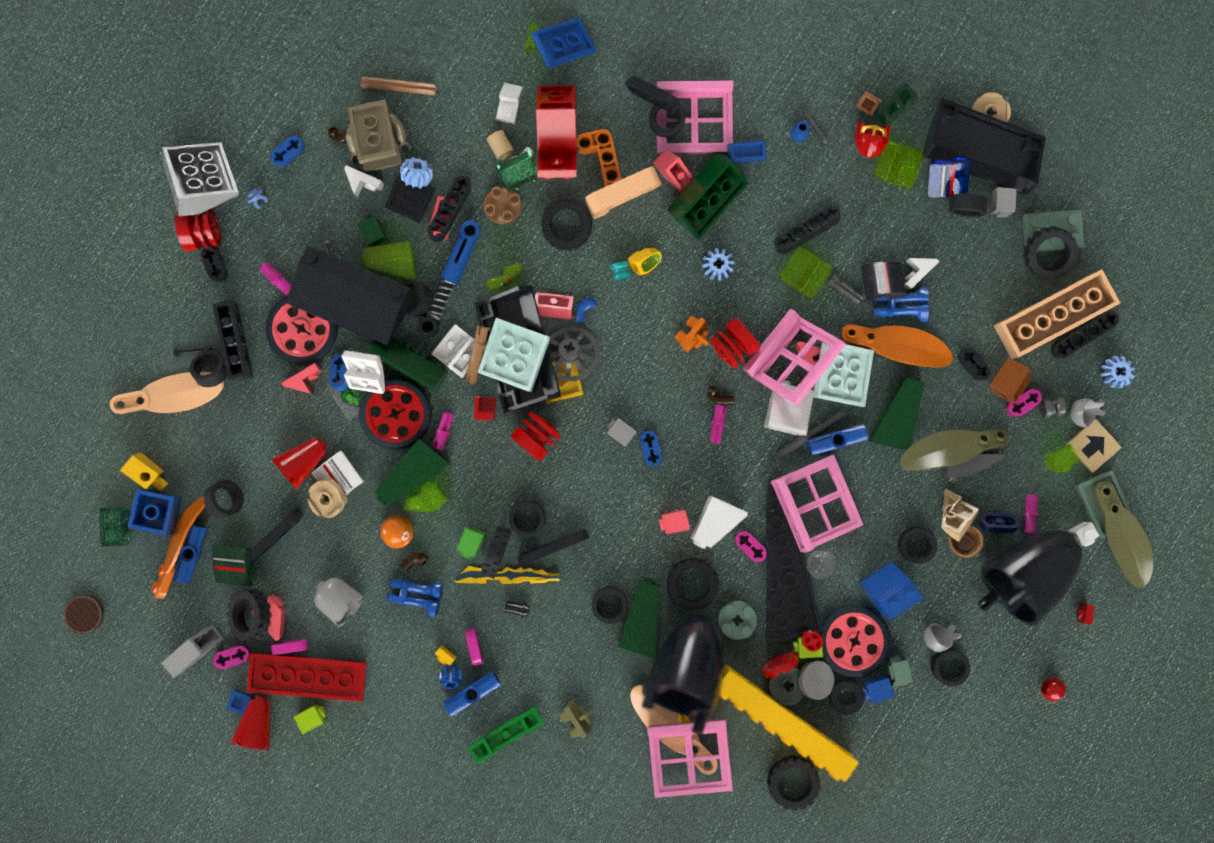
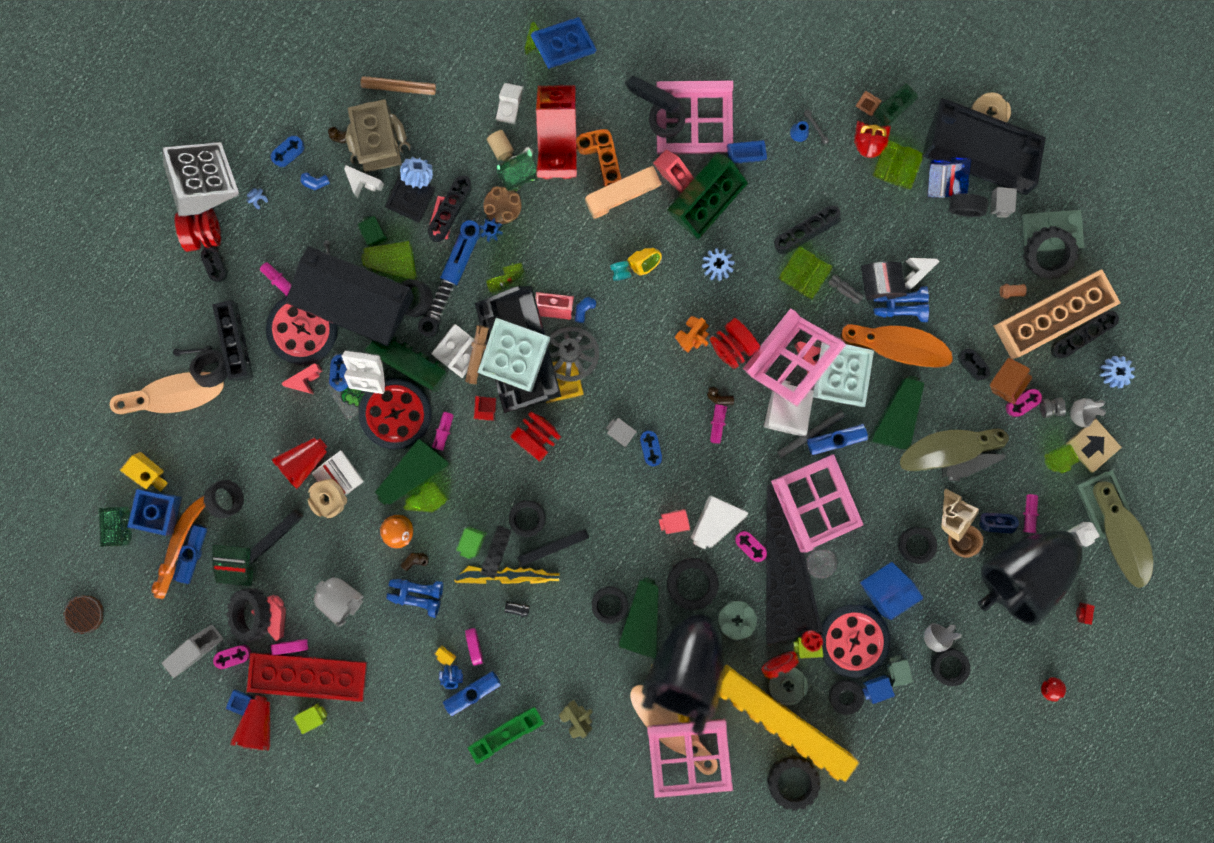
(313, 183): none -> blue arm
(486, 231): none -> blue gear
(563, 204): black tyre -> none
(816, 680): light grey tile -> none
(1012, 290): none -> nougat pin

